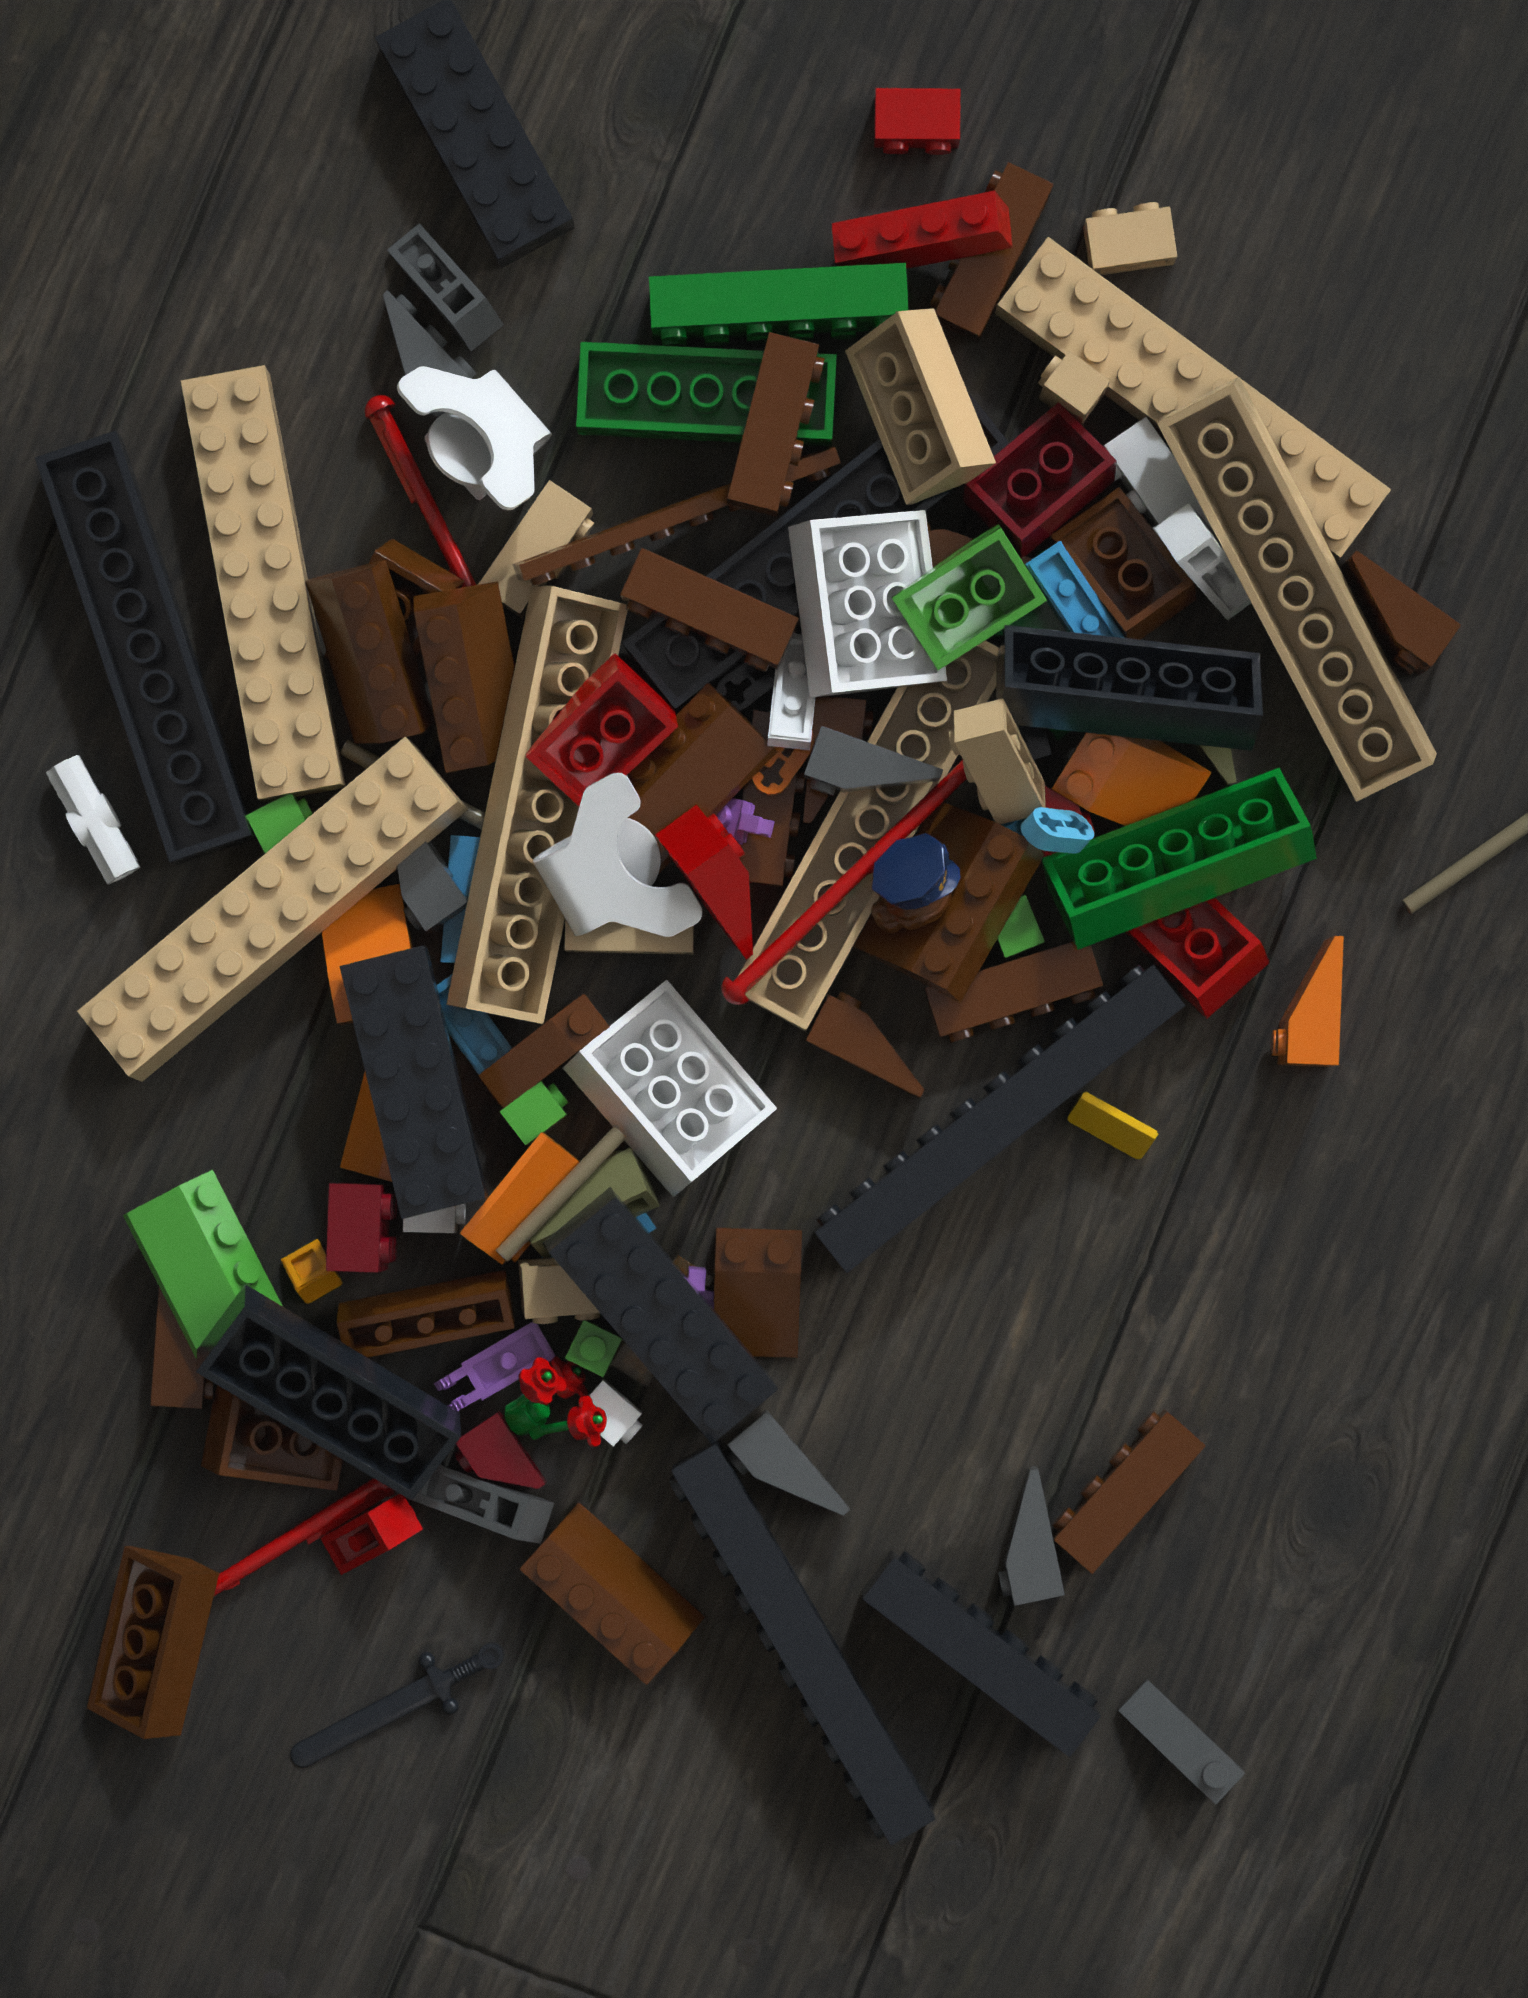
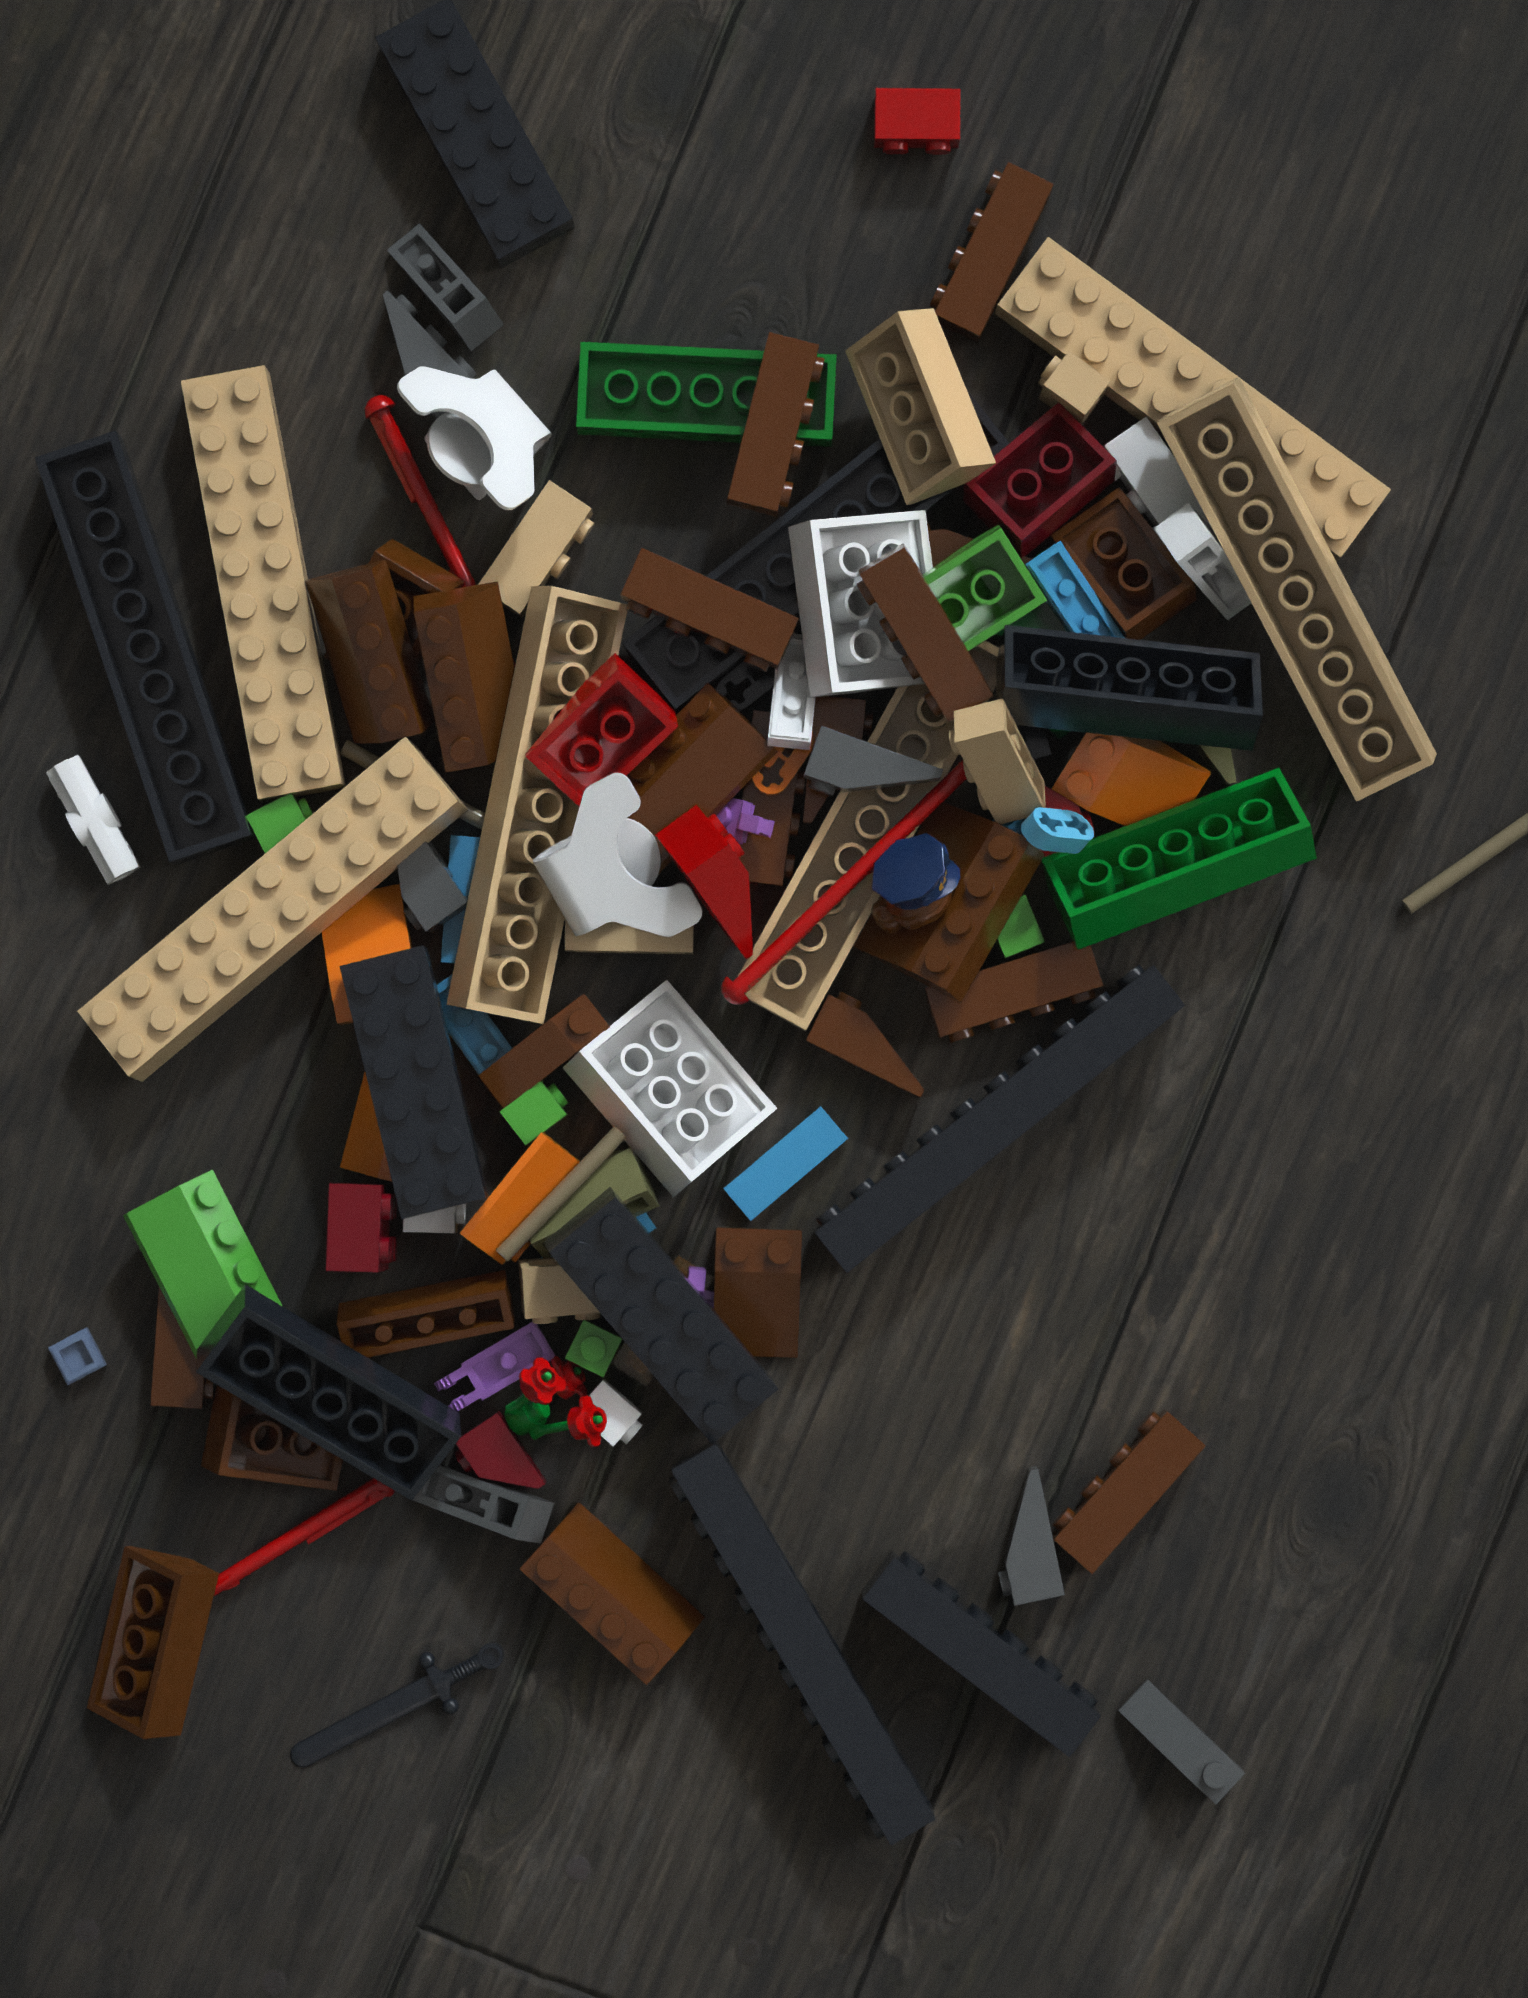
(77, 1356): none -> sand blue tile
(308, 1272): light orange slope -> none
(371, 1533): red slope -> none
(656, 524): reddish brown plate -> none
(775, 301): green brick -> none
(778, 1461): dark grey slope -> none
(785, 1163): none -> dark azure tile
(924, 631): none -> reddish brown brick
(925, 233): red brick -> none
(1112, 1125): yellow slope -> none
(1130, 239): tan brick -> none
(1202, 953): red slope -> none
(1312, 1020): orange slope -> none
(1402, 619): reddish brown slope -> none

